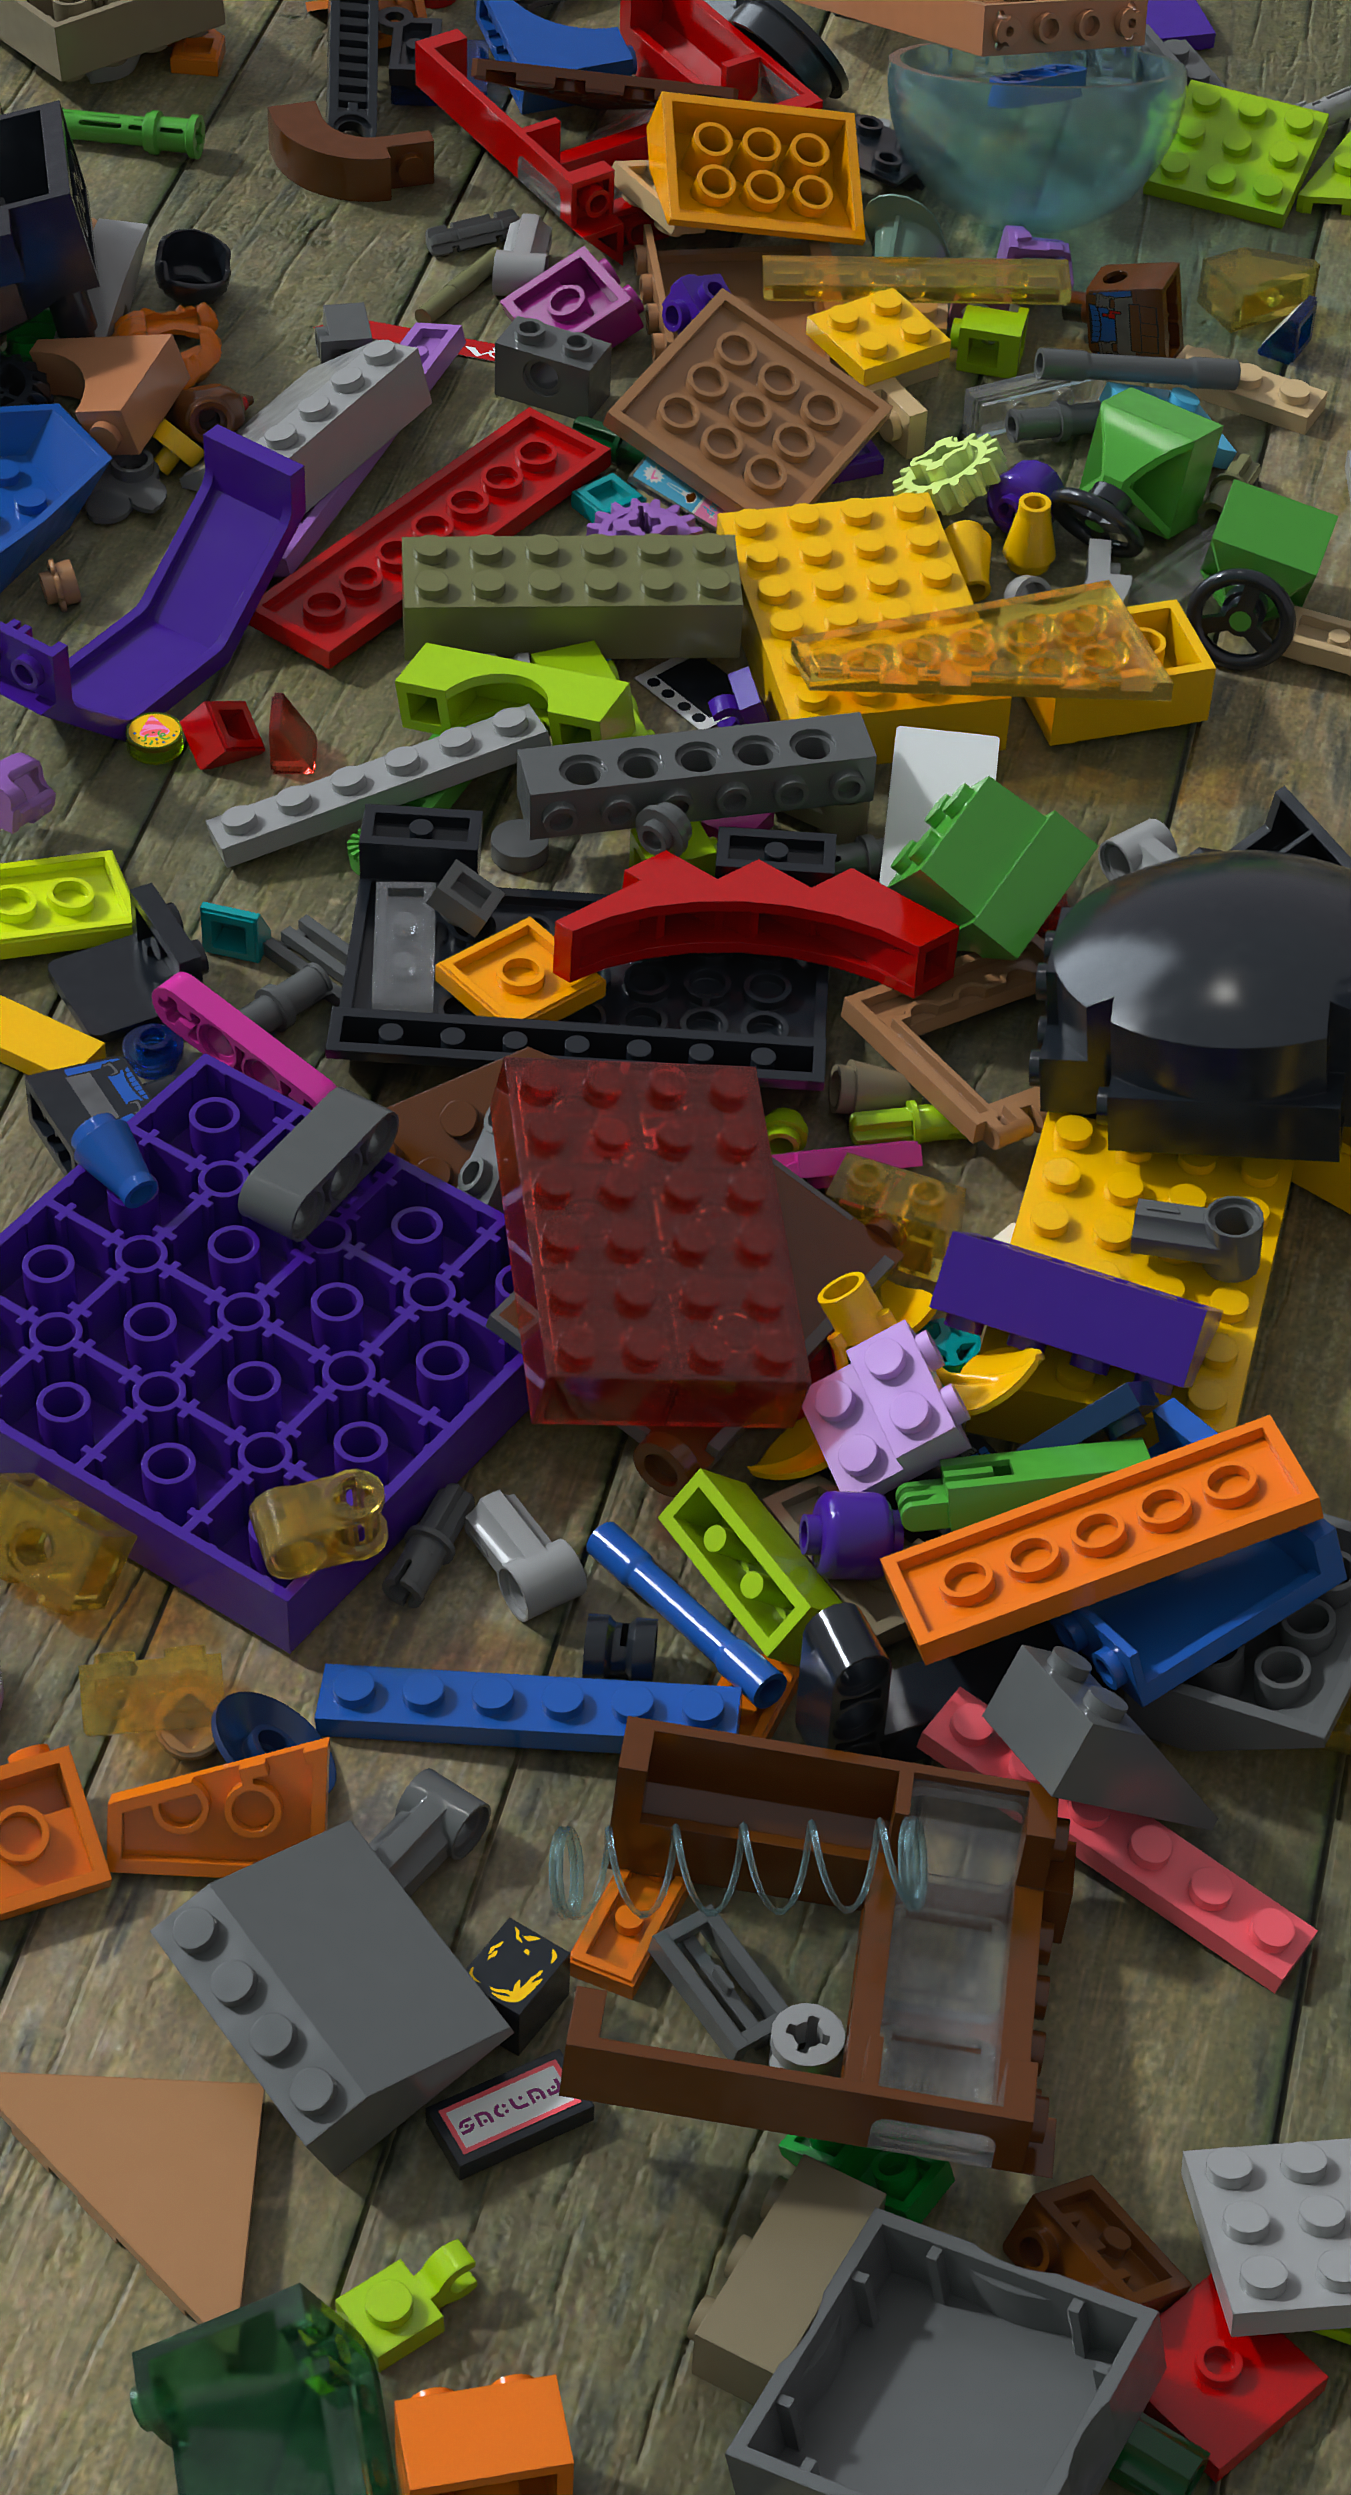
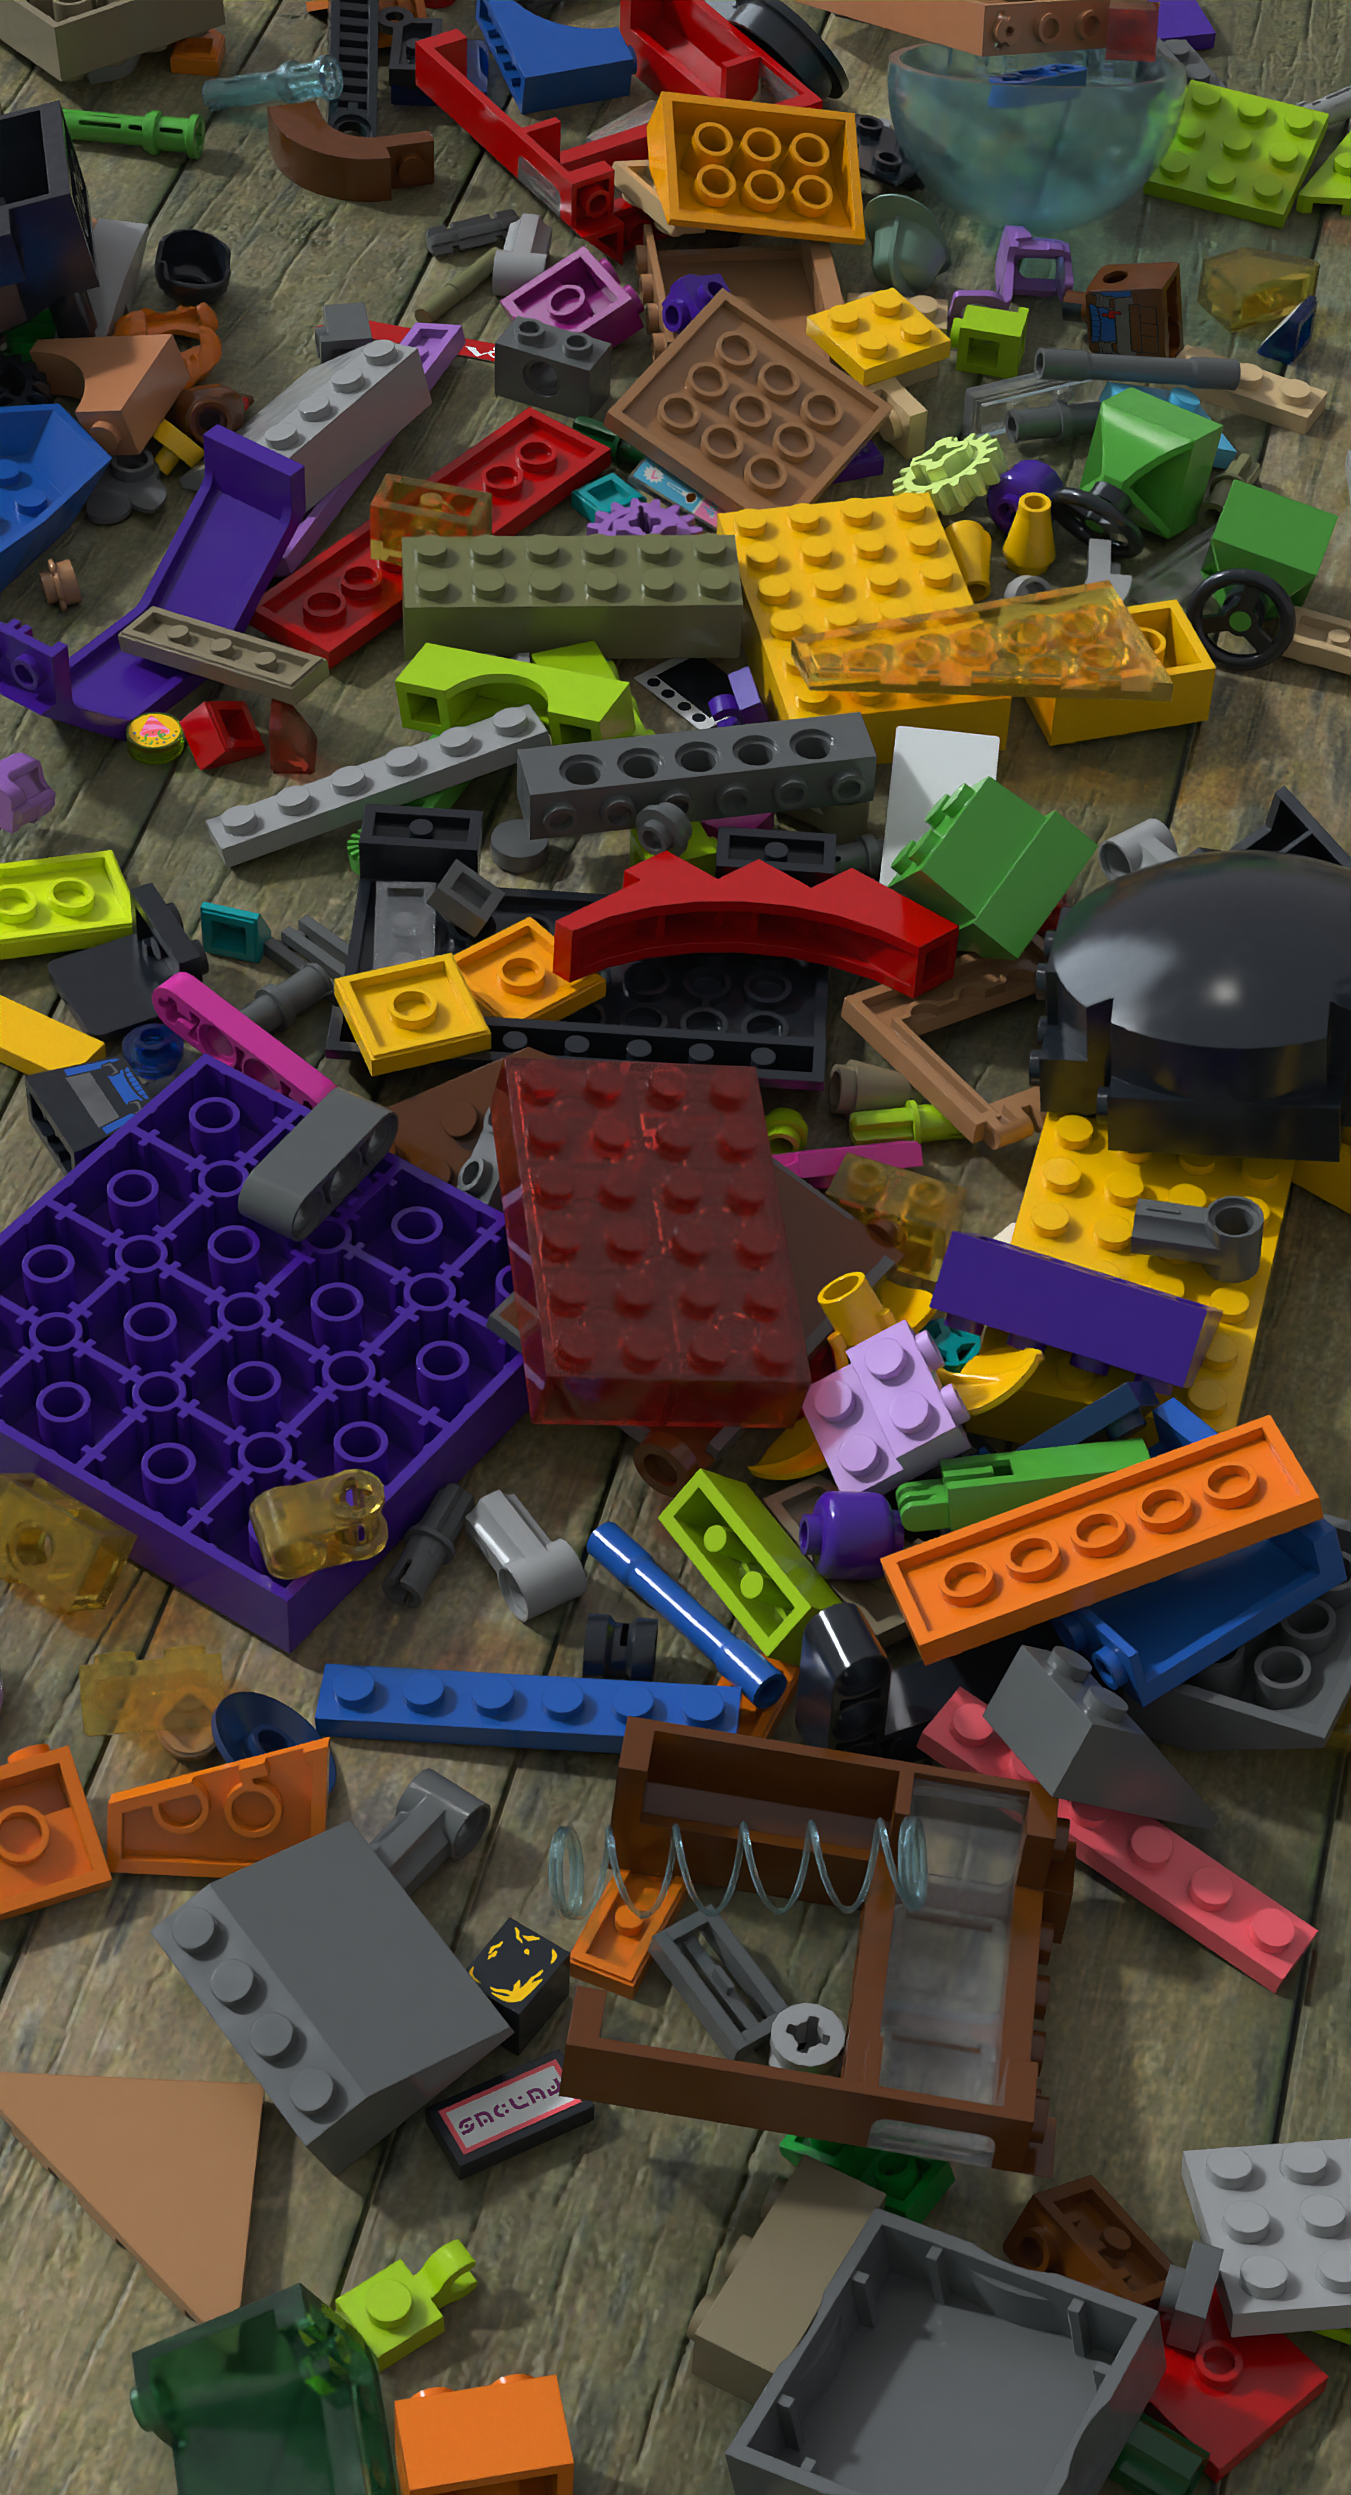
(112, 1156): blue cone -> none
(224, 655): none -> dark tan tile
(290, 83): none -> clear light blue pin
(412, 1014): none -> yellow tile
(423, 508): none -> clear yellow brick
(589, 88): reddish brown tile -> none
(917, 279): clear yellow tile -> none
(1132, 30): none -> clear red brick
(1189, 2295): none -> dark grey plate

